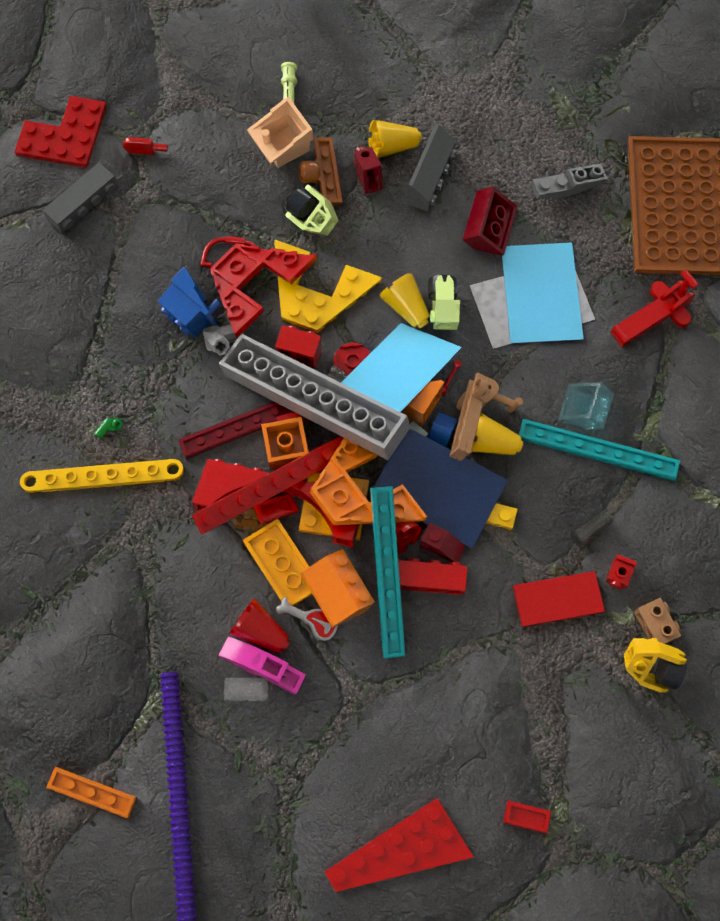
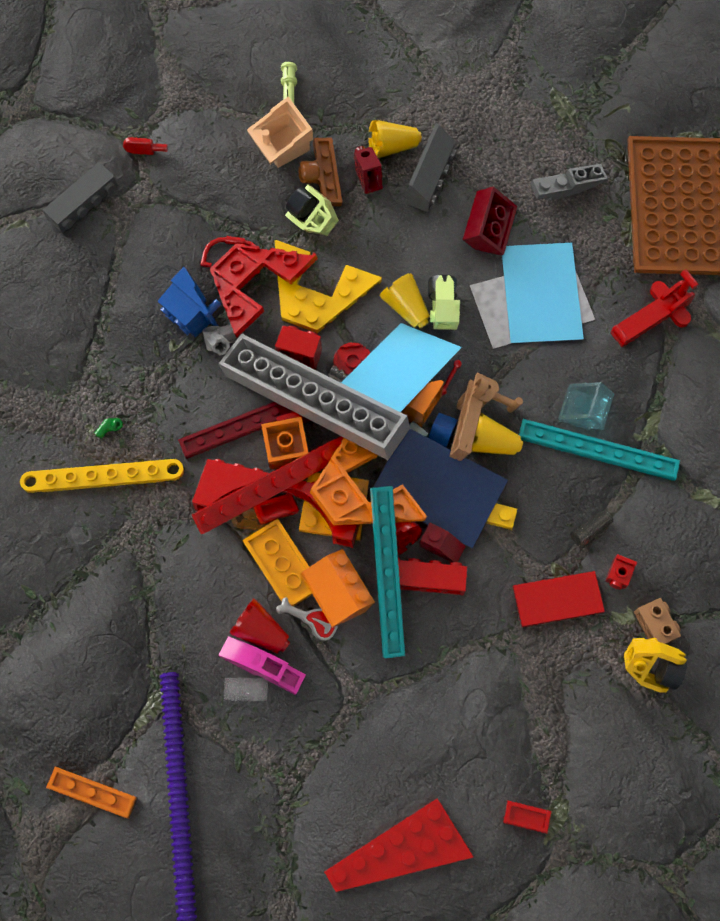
(68, 143): red plate -> none

